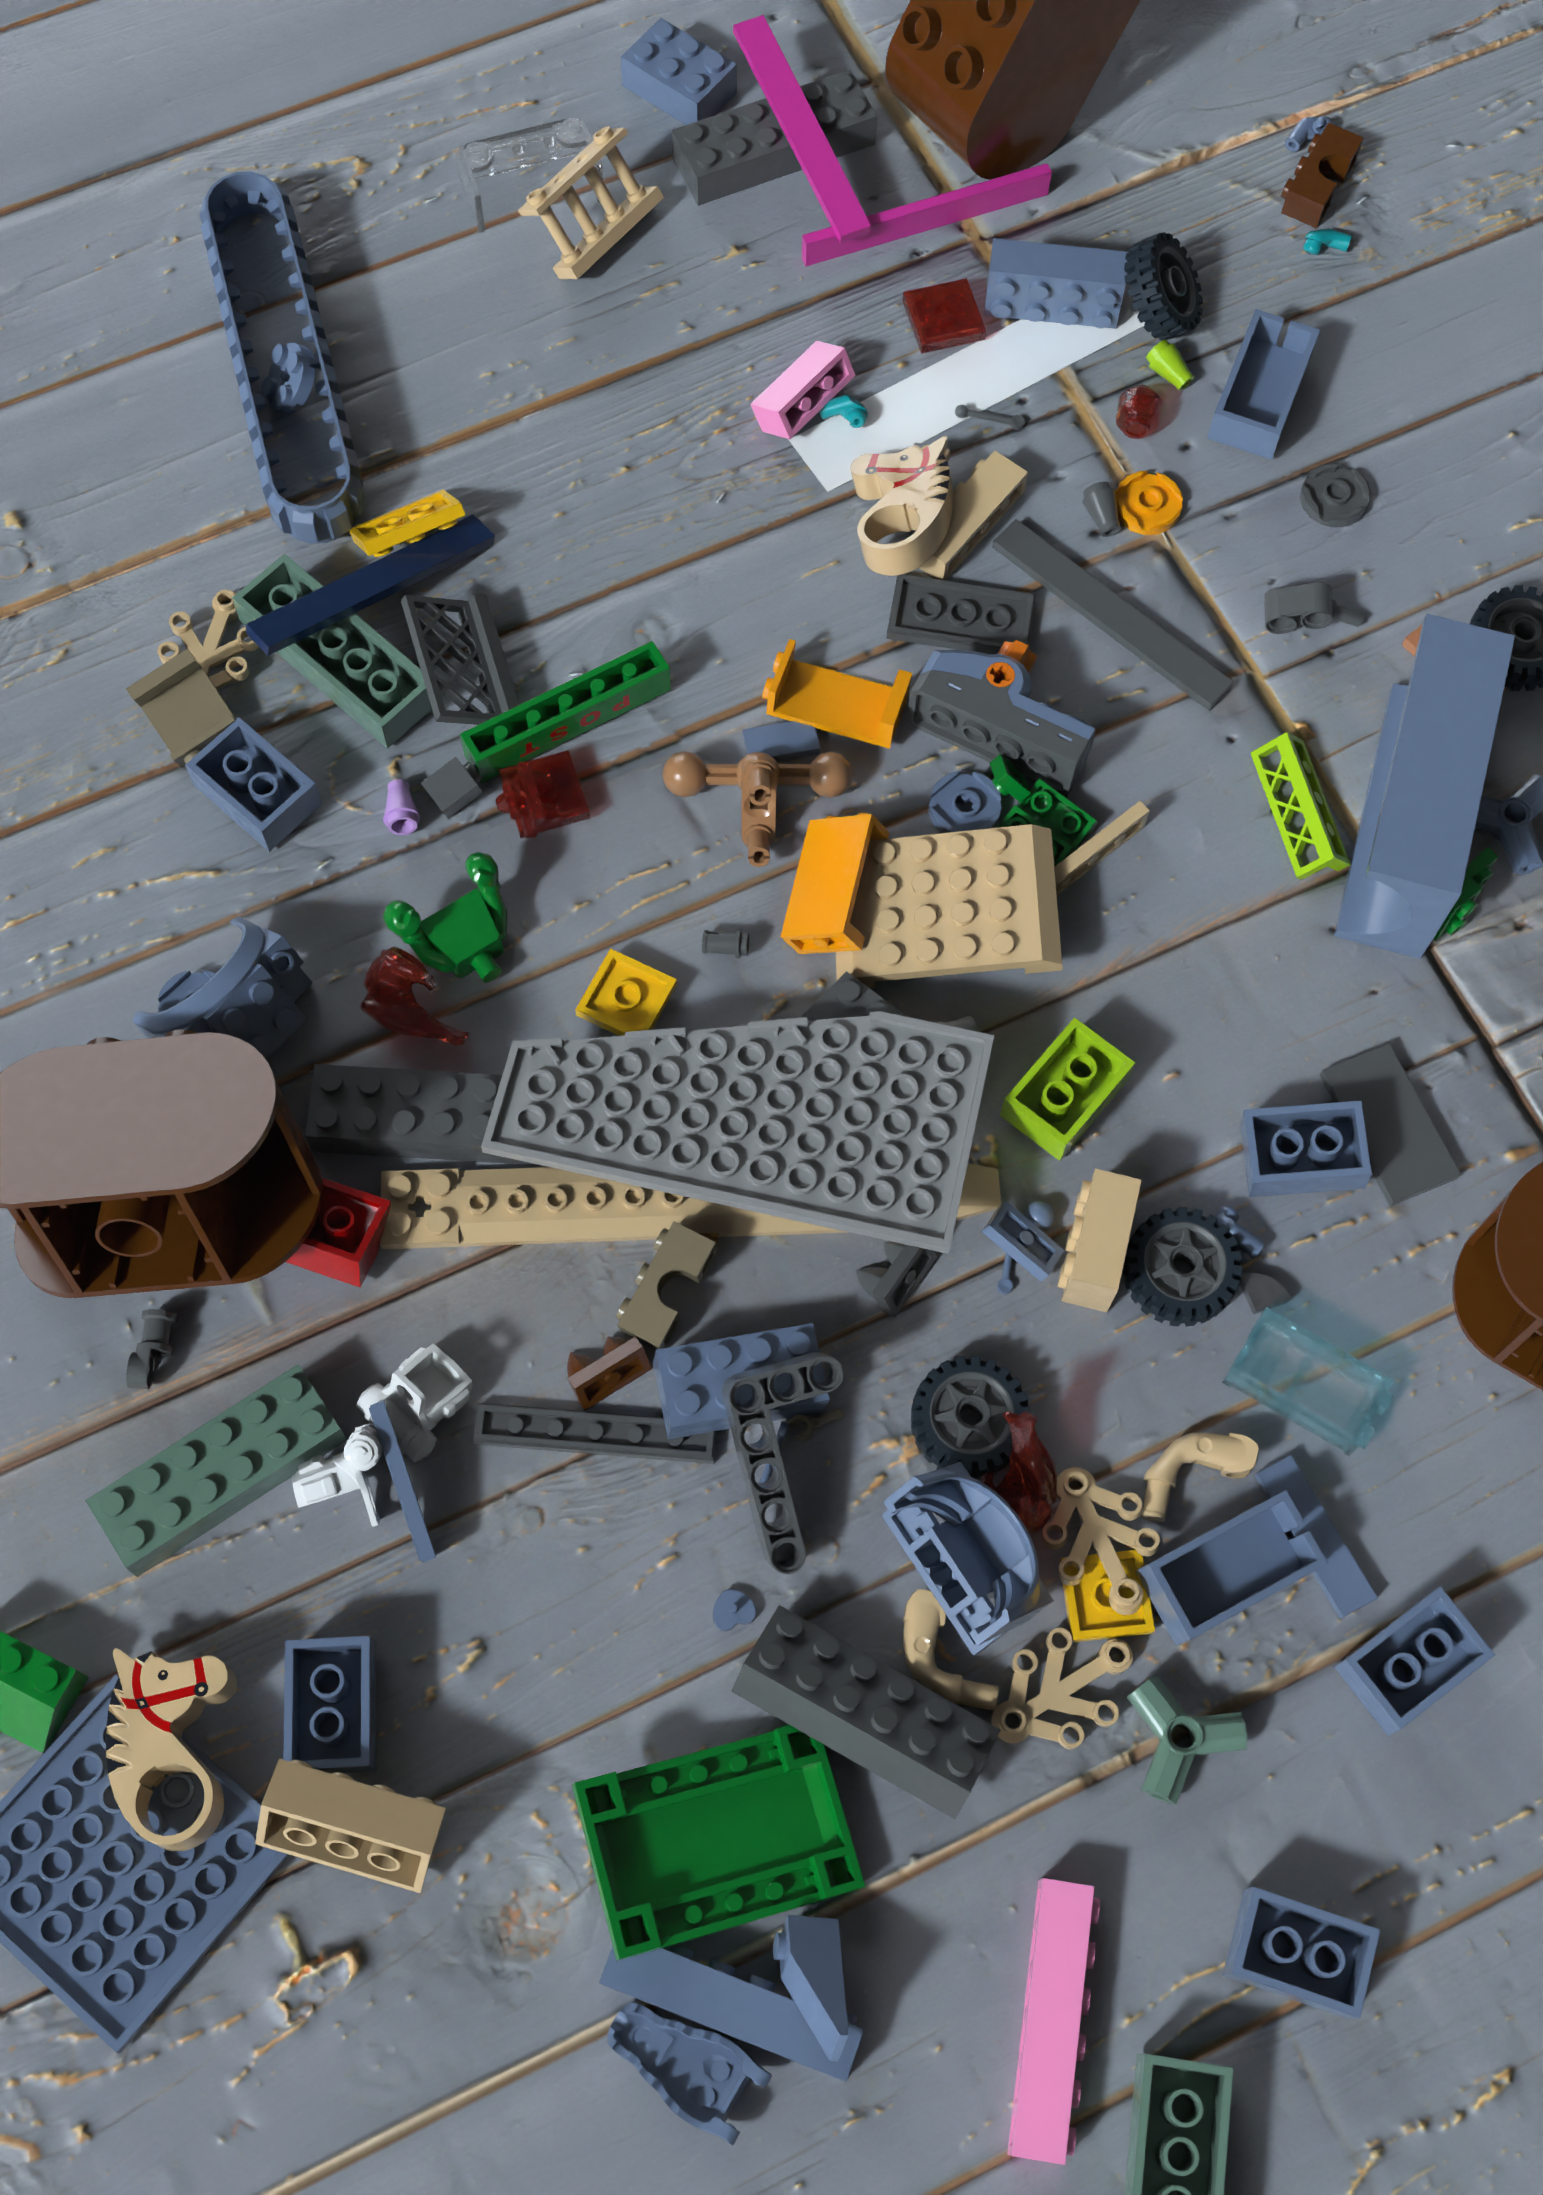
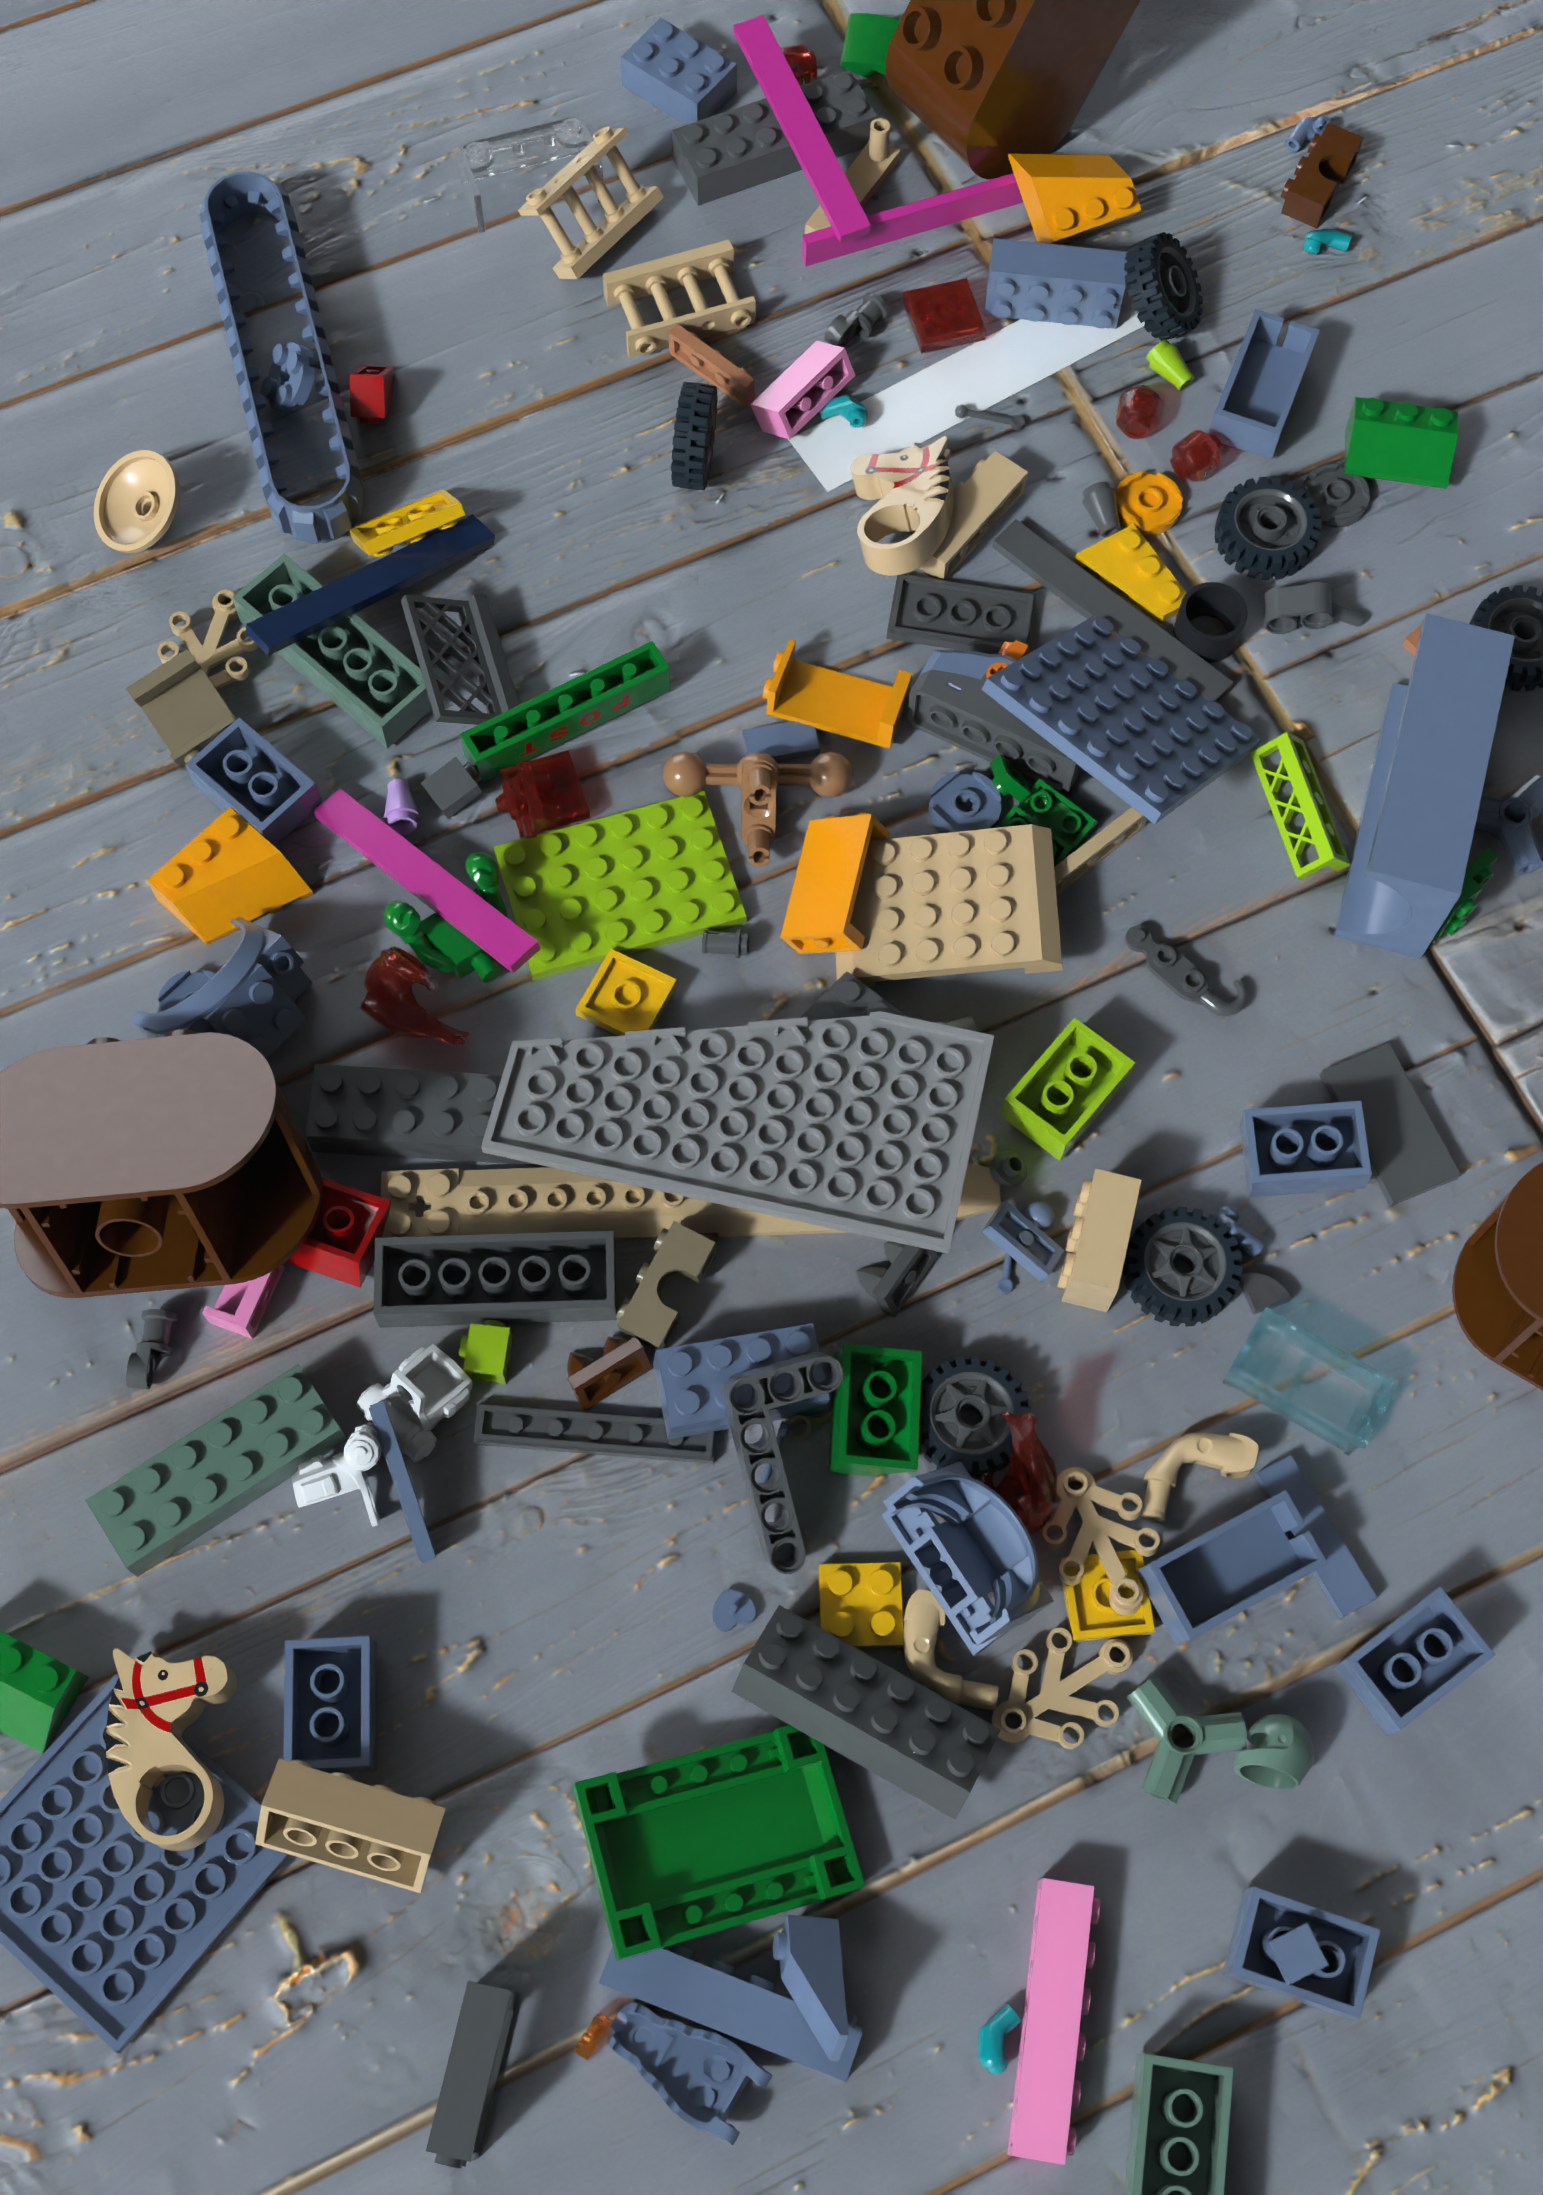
(136, 501): none -> tan dish
(226, 876): none -> light orange wedge
(244, 1304): none -> bright pink panel
(371, 392): none -> red slope
(427, 880): none -> dark pink tile
(471, 2074): none -> dark grey window
(487, 1351): none -> lime brick
(495, 1278): none -> dark grey brick
(592, 2038): none -> clear orange tile
(620, 884): none -> lime plate
(673, 272): none -> tan fence
(694, 435): none -> black wheel
(712, 365): none -> nougat plate
(801, 62): none -> clear red head
(857, 322): none -> dark grey connector
(862, 1603): none -> yellow plate
(866, 171): none -> tan piece
(867, 43): none -> green slope
(876, 1411): none -> green slope
(992, 2039): none -> teal arm
(1008, 1168): none -> dark grey plate
(1073, 194): none -> light orange wedge
(1122, 717): none -> sand blue plate
(1137, 570): none -> yellow wing
(1182, 974): none -> dark grey piece
(1196, 456): none -> clear red head
(1218, 602): none -> black piece
(1244, 524): none -> wheel
(1282, 1753): none -> sand green helmet
(1297, 1953): none -> sand blue tile
(1400, 442): none -> green slope

